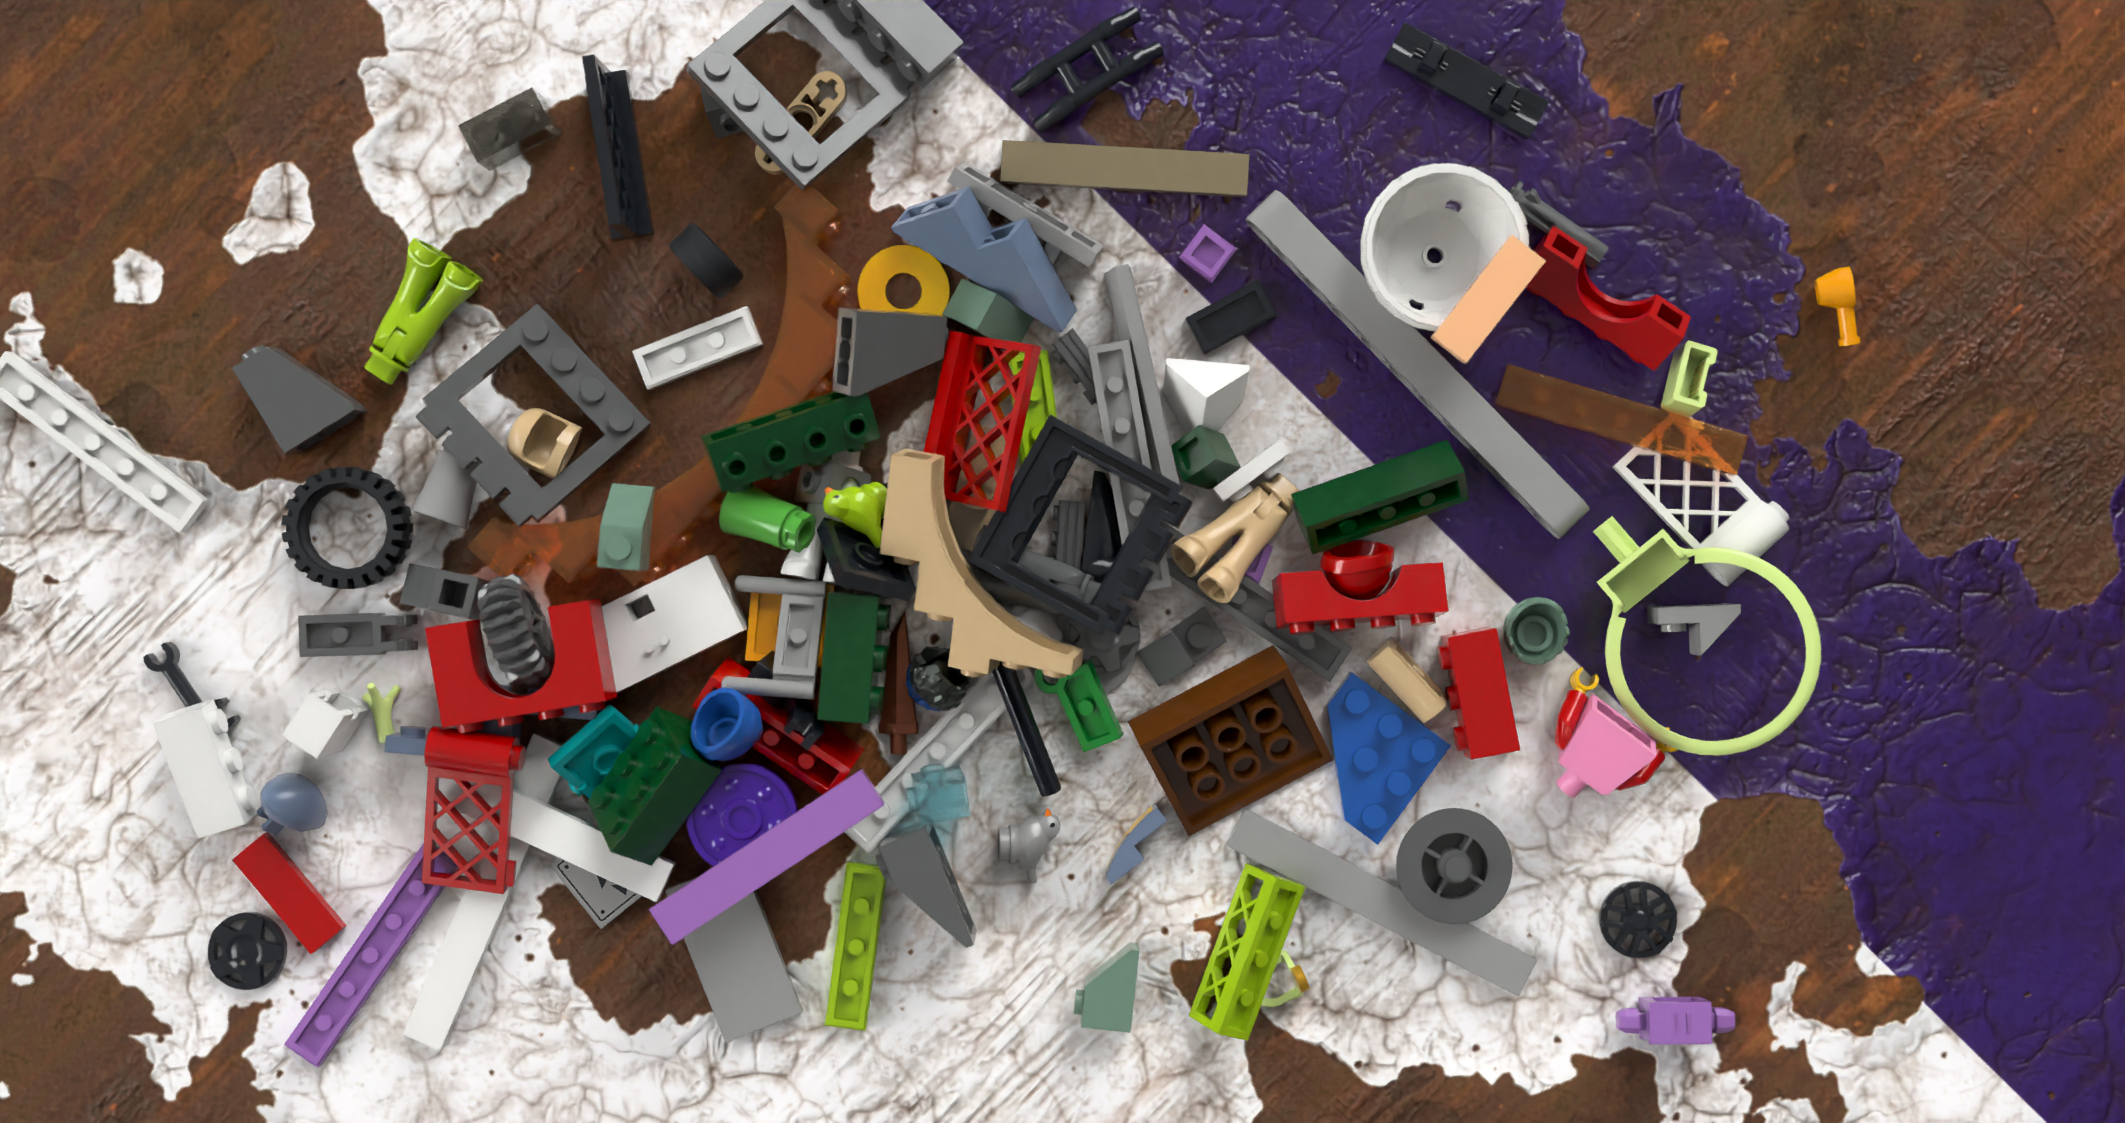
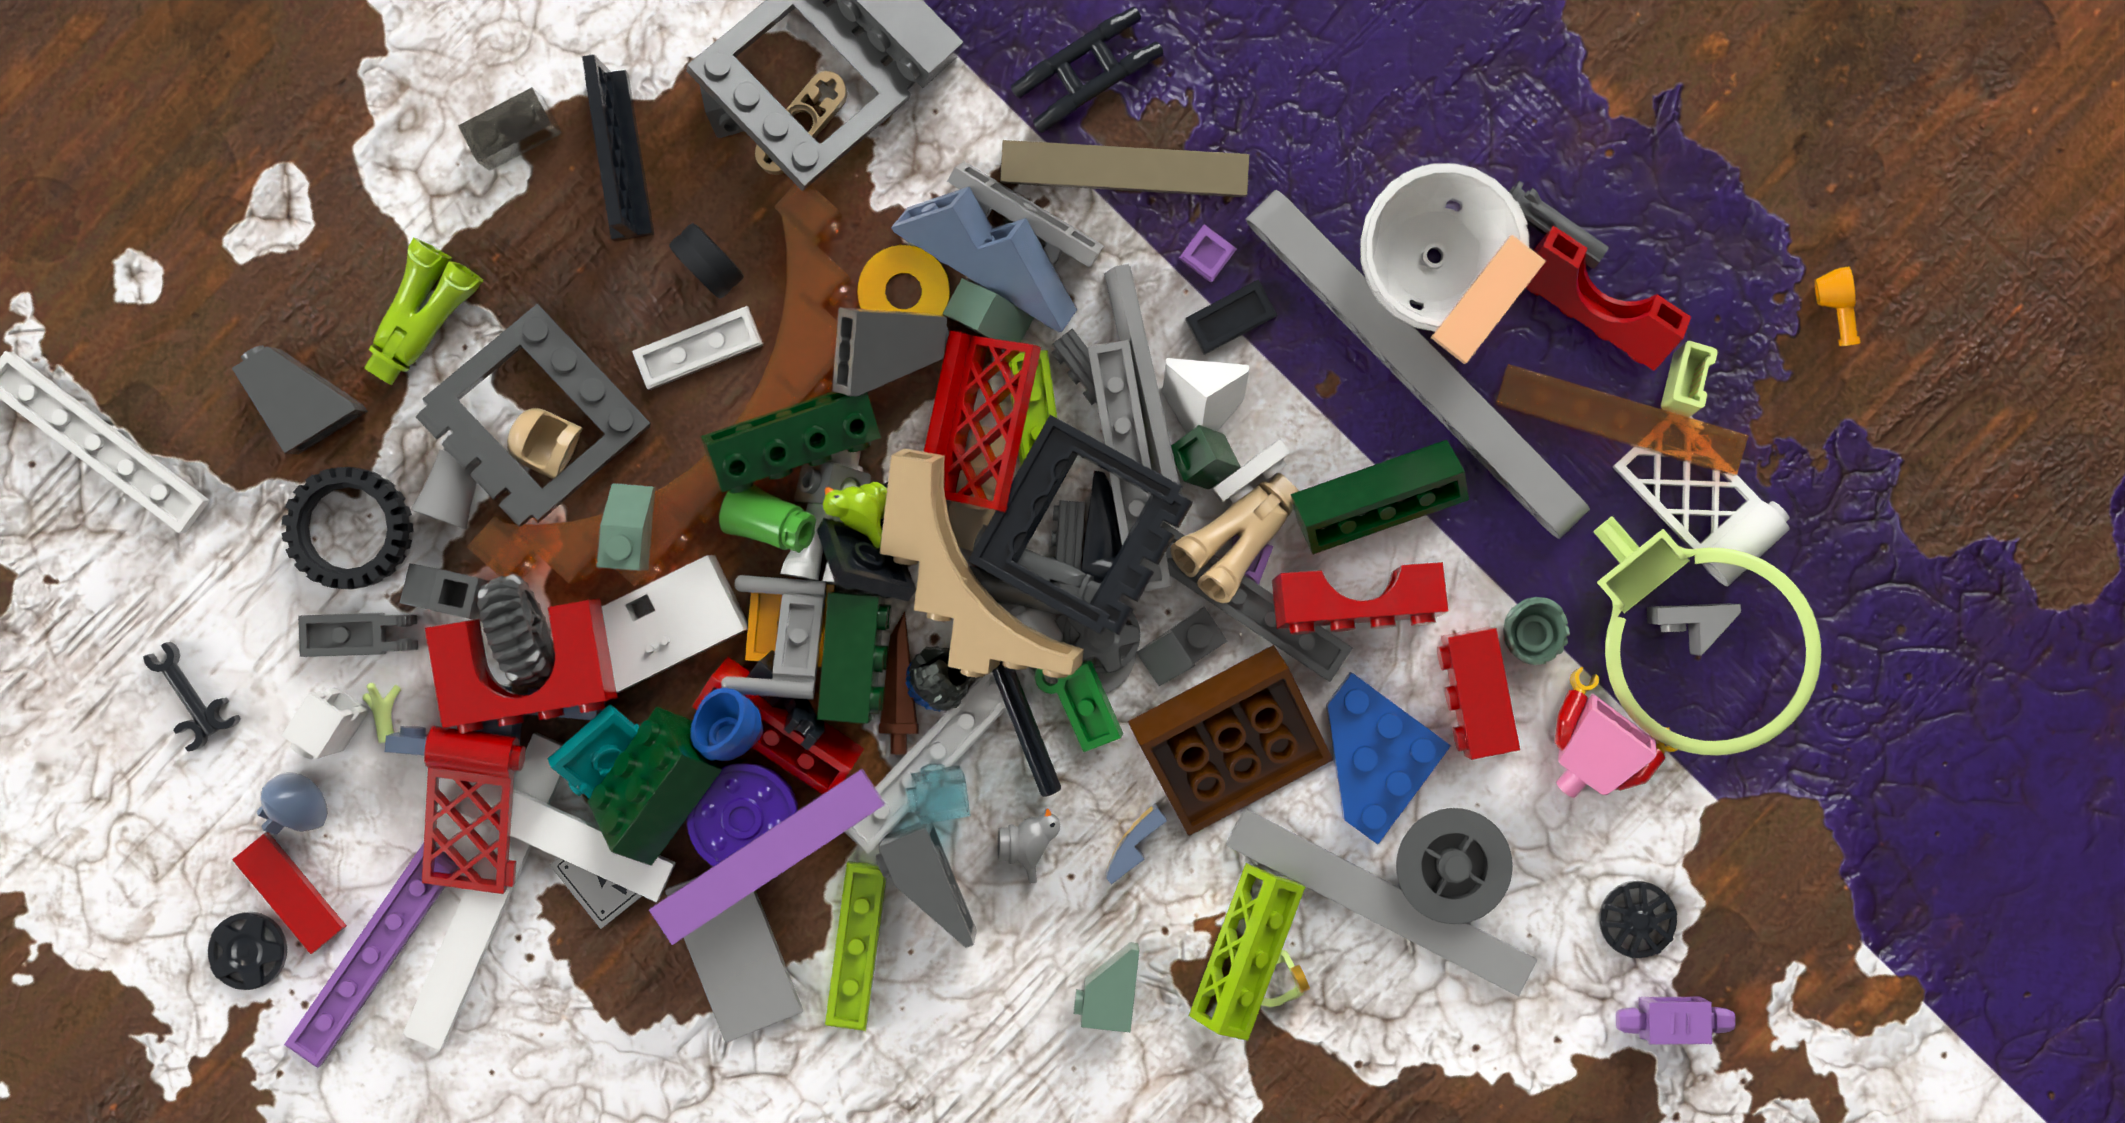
(206, 768): white brick -> none
(1358, 568): red hat -> none
(1408, 680): tan brick -> none
(1465, 81): black hinge -> none

